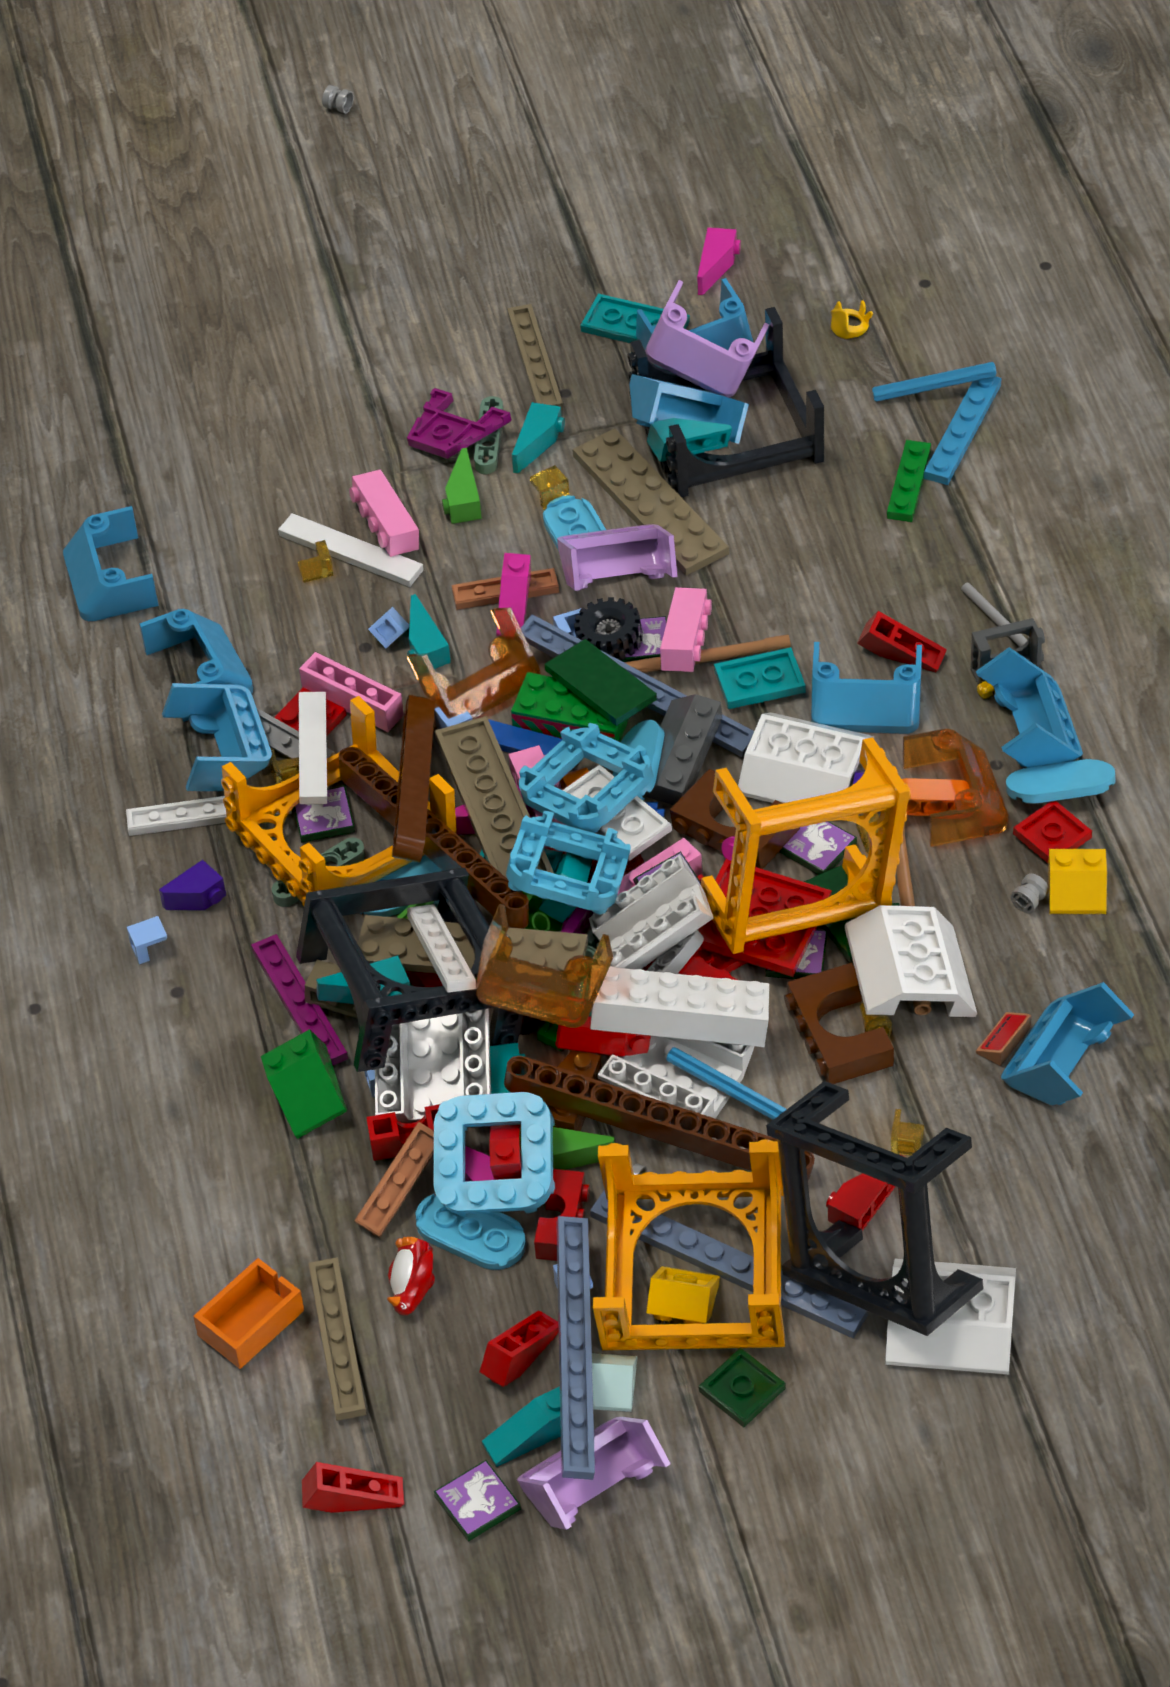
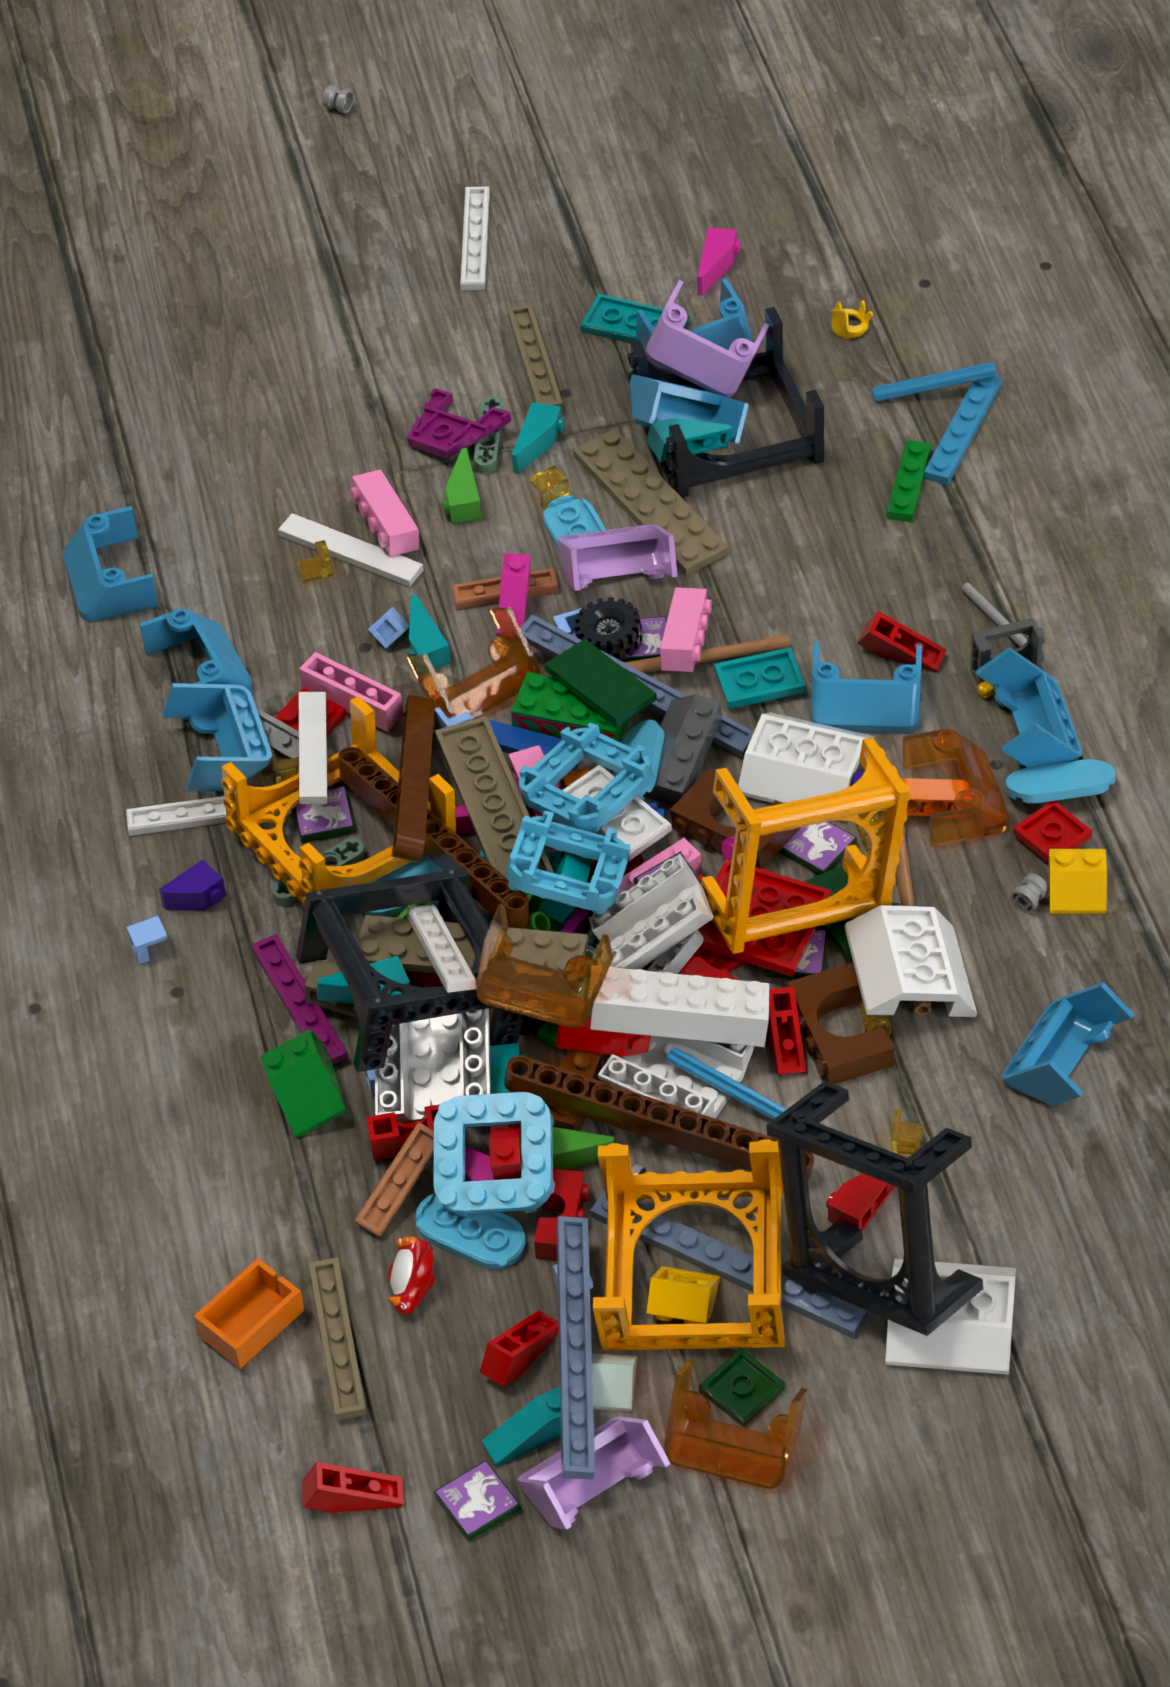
(475, 238): none -> white tile
(727, 1449): none -> clear orange windscreen
(784, 1032): none -> red slope
(1004, 1037): slope -> none

